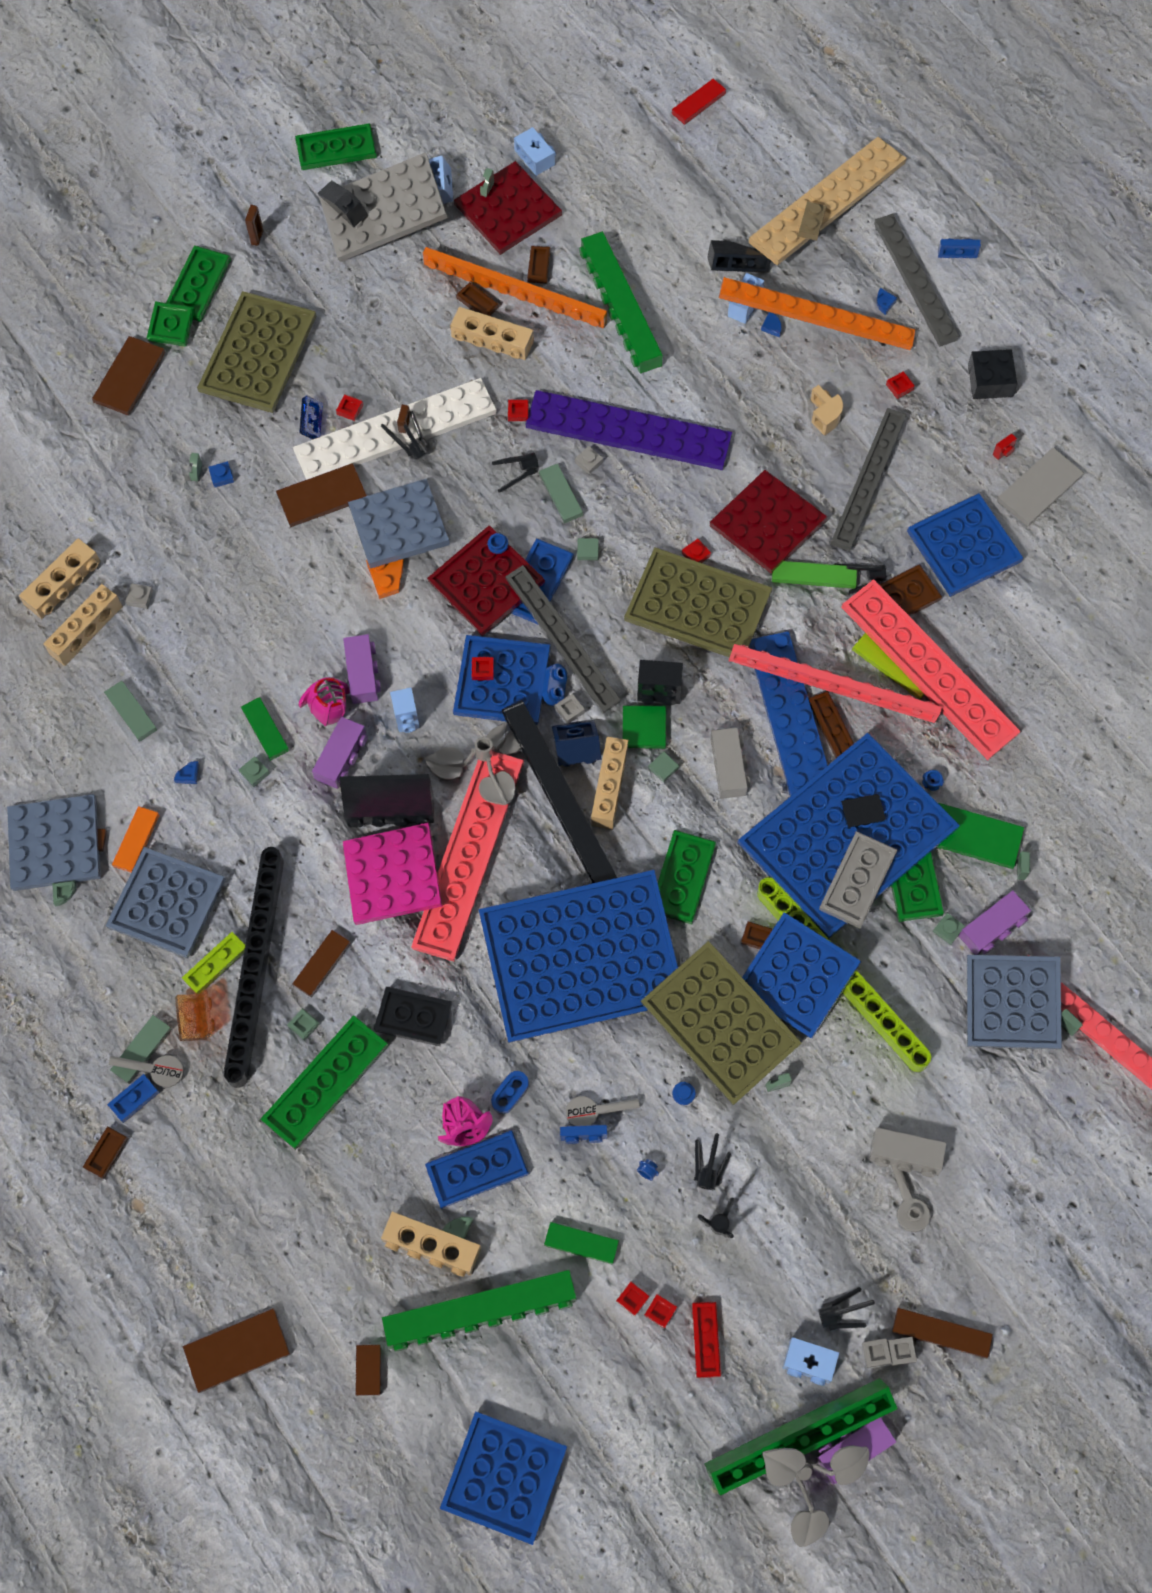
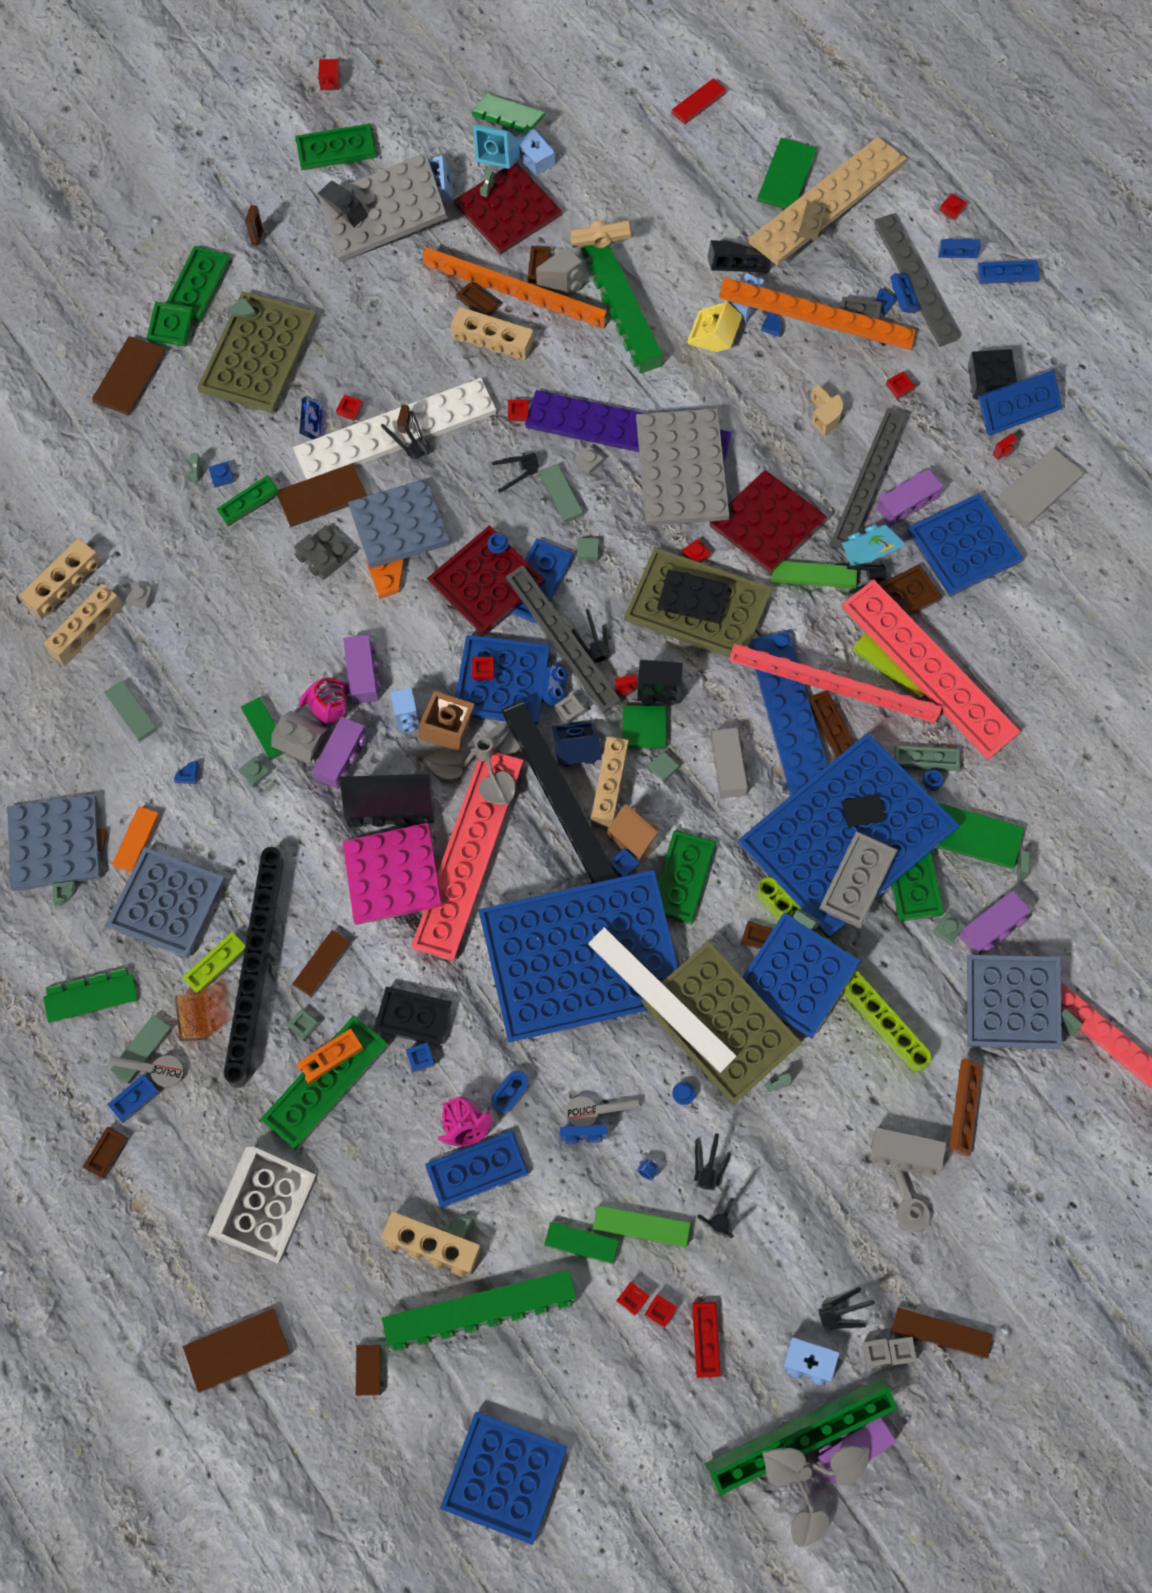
(84, 998): none -> green windscreen
(242, 309): none -> sand green tile
(247, 500): none -> green tile
(262, 1204): none -> white slope
(298, 736): none -> light grey slope
(323, 552): none -> dark grey plate
(329, 74): none -> red brick
(330, 1056): none -> orange plate
(420, 1057): none -> blue plate
(446, 721): none -> medium nougat slope
(495, 146): none -> medium azure slope
(507, 113): none -> windscreen
(561, 273): none -> light grey slope
(598, 651): none -> black plant
(600, 234): none -> tan piece
(624, 863): none -> blue plate
(626, 684): none -> red plate
(633, 833): none -> medium nougat slope
(641, 1226): none -> bright green tile
(662, 1000): none -> white tile
(682, 467): none -> light grey plate
(693, 596): none -> black plate
(715, 327): none -> light yellow slope
(787, 173): none -> green tile
(806, 919): none -> sand green tile
(862, 306): none -> dark grey plate
(871, 544): none -> medium azure slope
(905, 293): none -> blue plate
(909, 497): none -> medium lavender brick
(927, 757): none -> sand green tile
(953, 206): none -> red plate
(965, 1107): none -> dark orange plate
(1008, 272): none -> blue plate
(1020, 402): none -> blue tile

